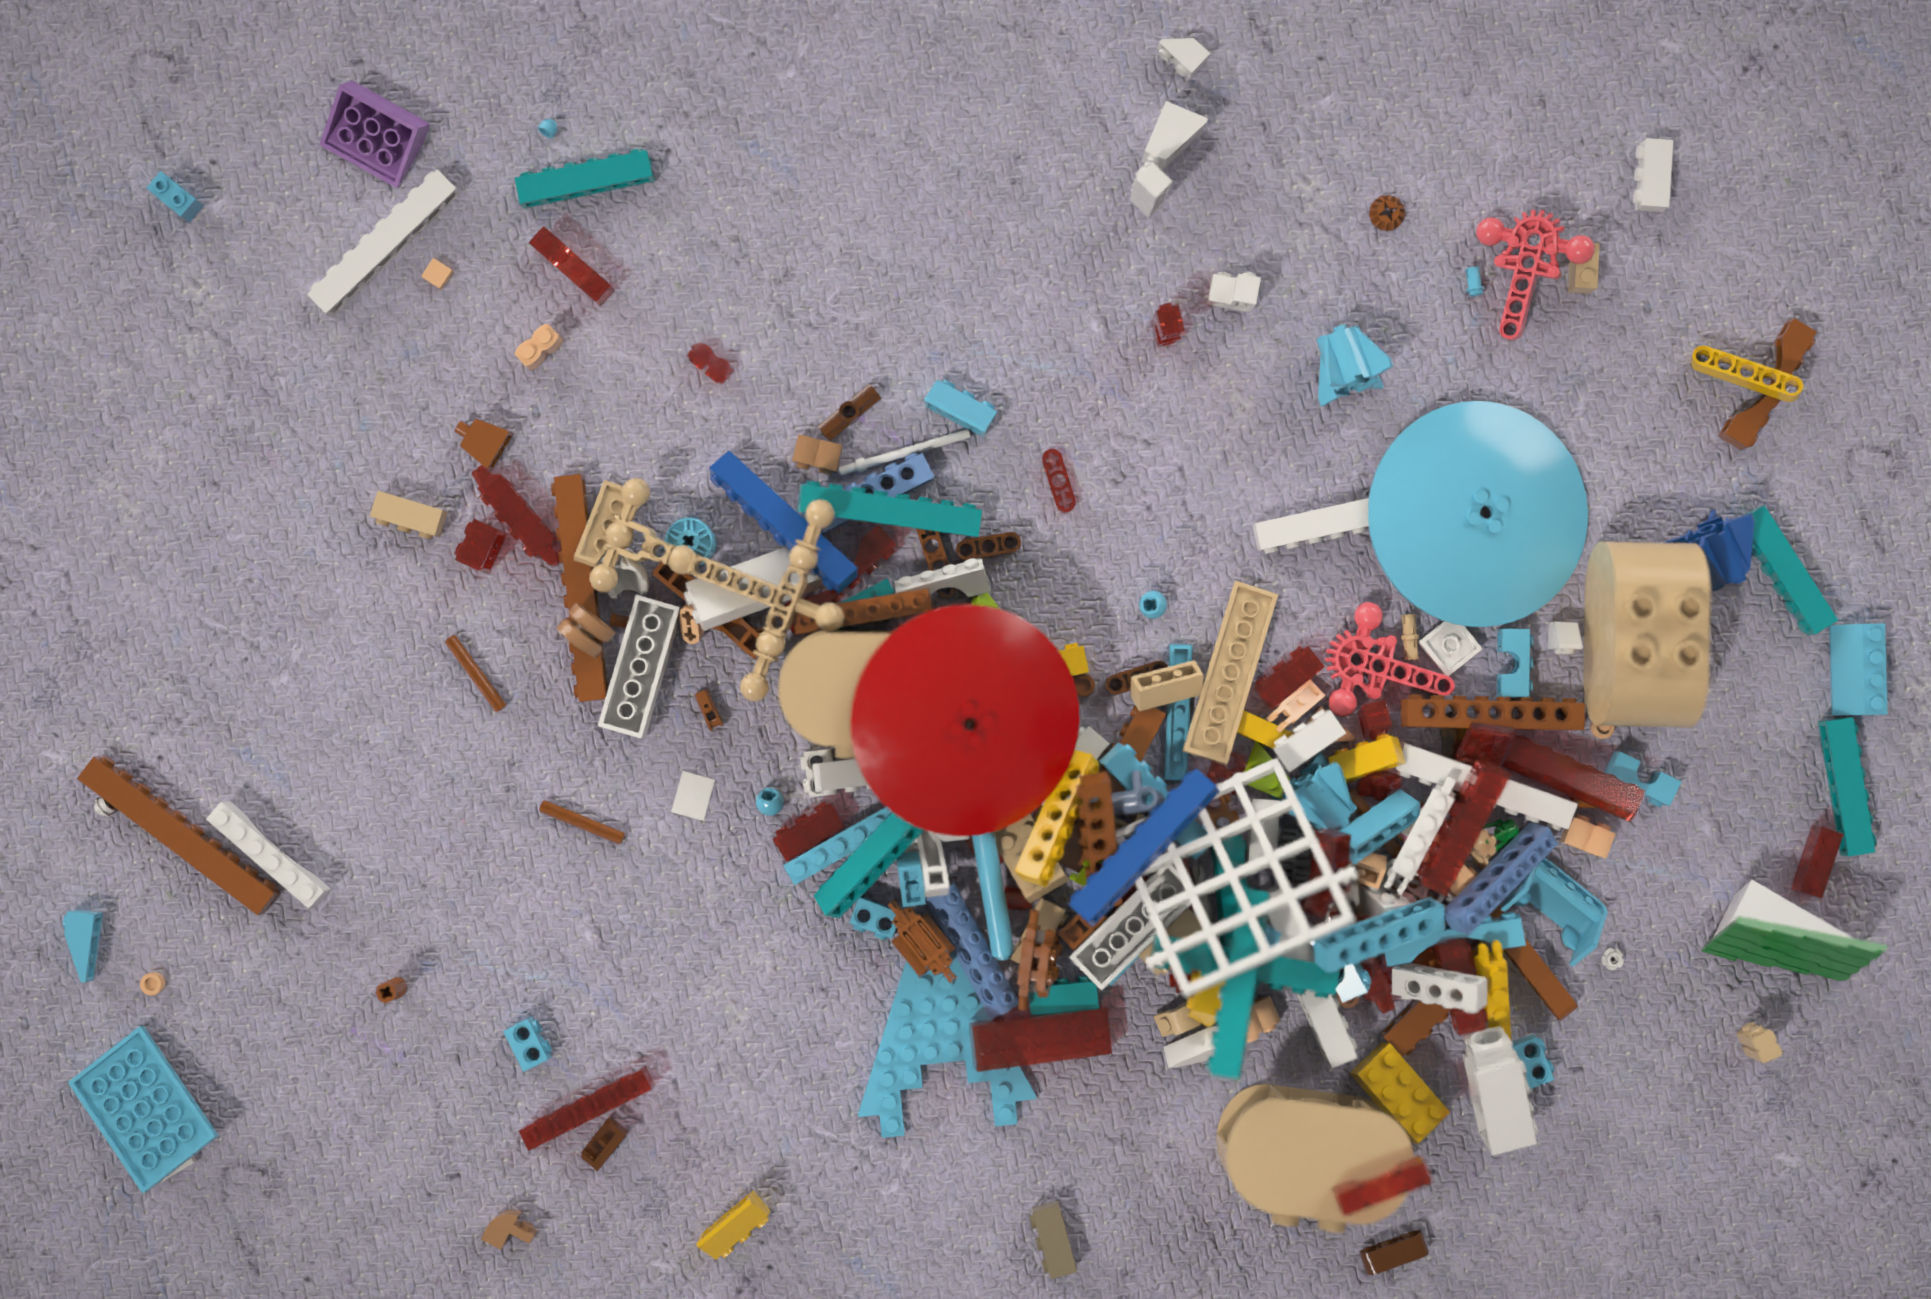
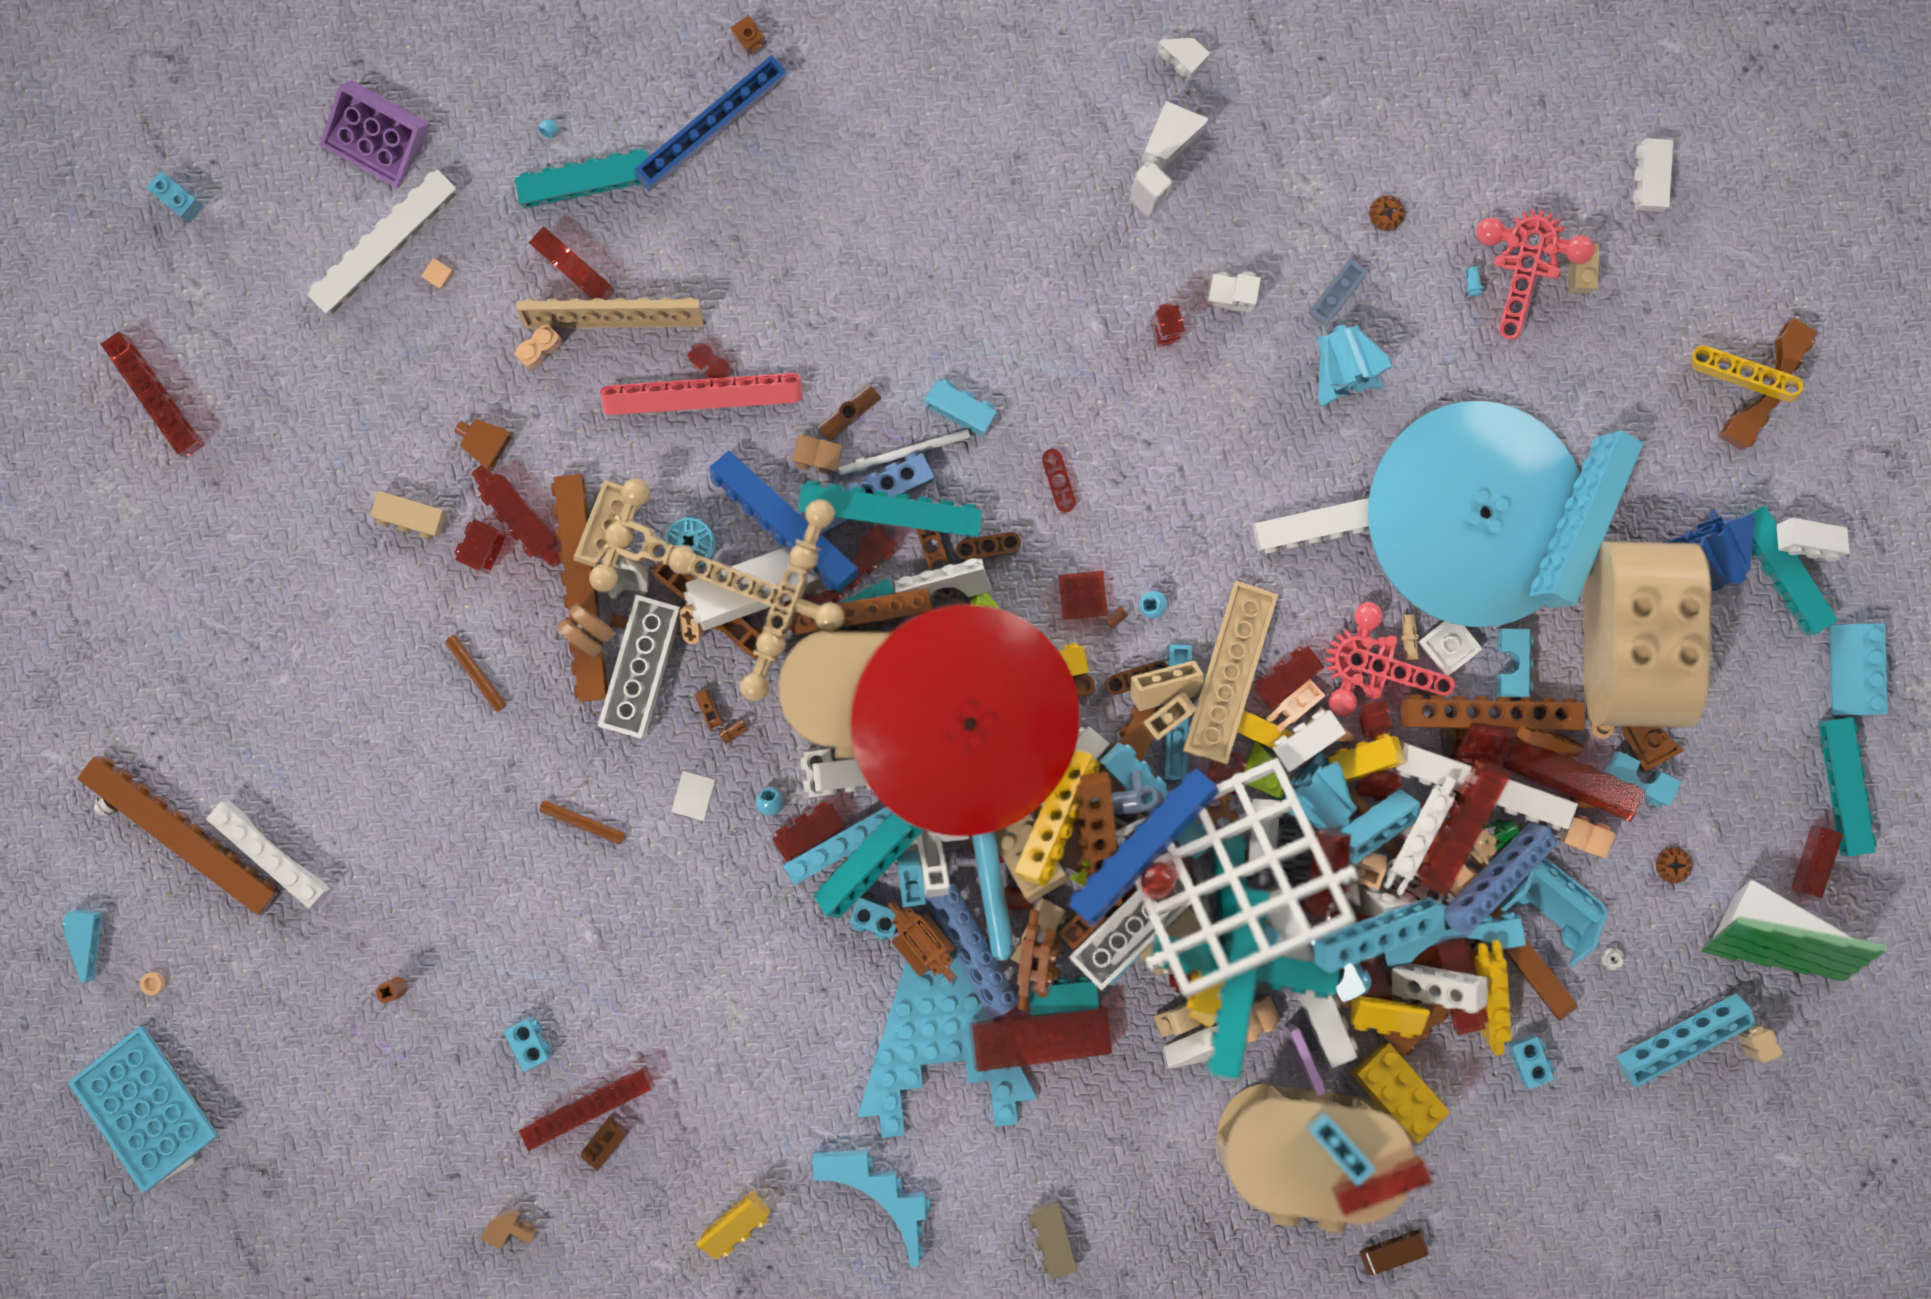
(152, 394): none -> clear red brick
(611, 313): none -> tan plate
(701, 393): none -> coral beam
(710, 123): none -> blue brick
(733, 731): none -> dark orange pin
(748, 36): none -> dark orange brick
(905, 1208): none -> medium azure arch
(1082, 595): none -> clear red plate
(1111, 622): none -> dark orange piece
(1157, 880): none -> clear red hair
(1170, 716): none -> tan brick
(1305, 1059): none -> lavender tile
(1337, 292): none -> sand blue plate
(1340, 1148): none -> medium azure brick
(1387, 1016): none -> yellow slope
(1499, 1091): white piece -> none
(1549, 740): none -> dark orange beam
(1564, 637): white slope -> none
(1585, 519): none -> medium azure brick
(1650, 745): none -> dark orange wing
(1667, 857): none -> dark orange gear
(1686, 1040): none -> medium azure brick
(1812, 539): none -> white brick

